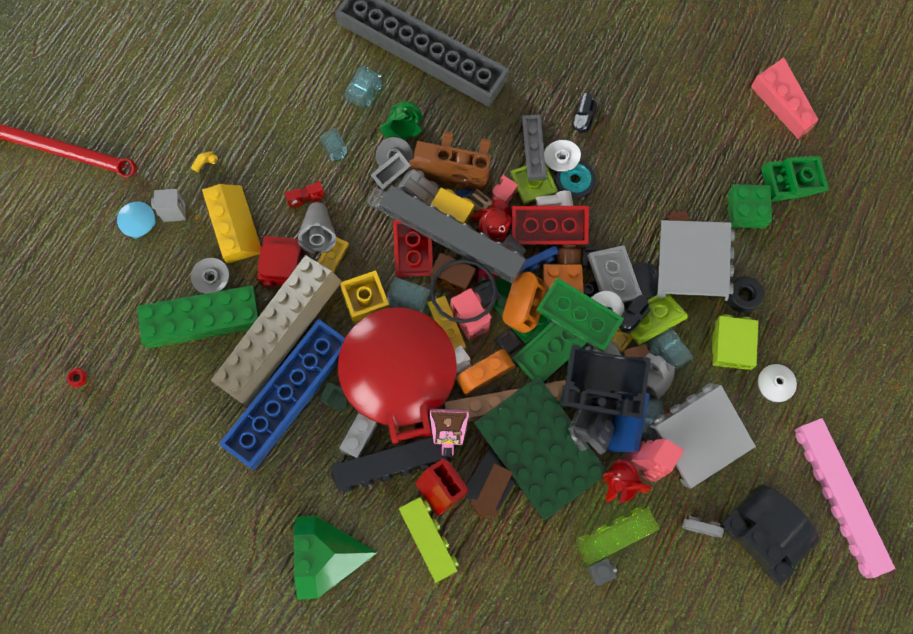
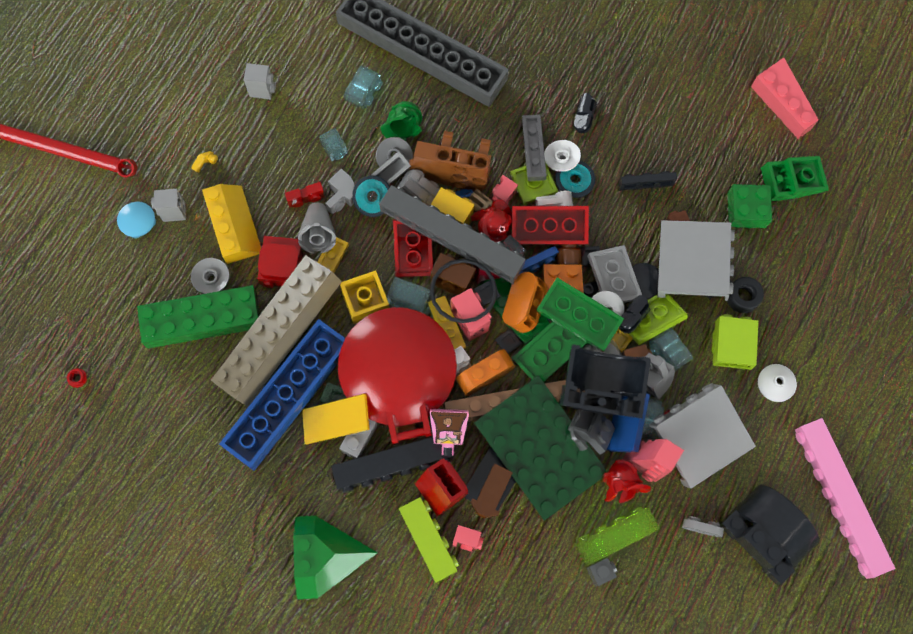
(259, 81): none -> light grey brick
(335, 419): none -> yellow piece
(343, 187): none -> light grey brick
(361, 191): none -> teal wheel
(468, 538): none -> coral brick
(647, 180): none -> black plate

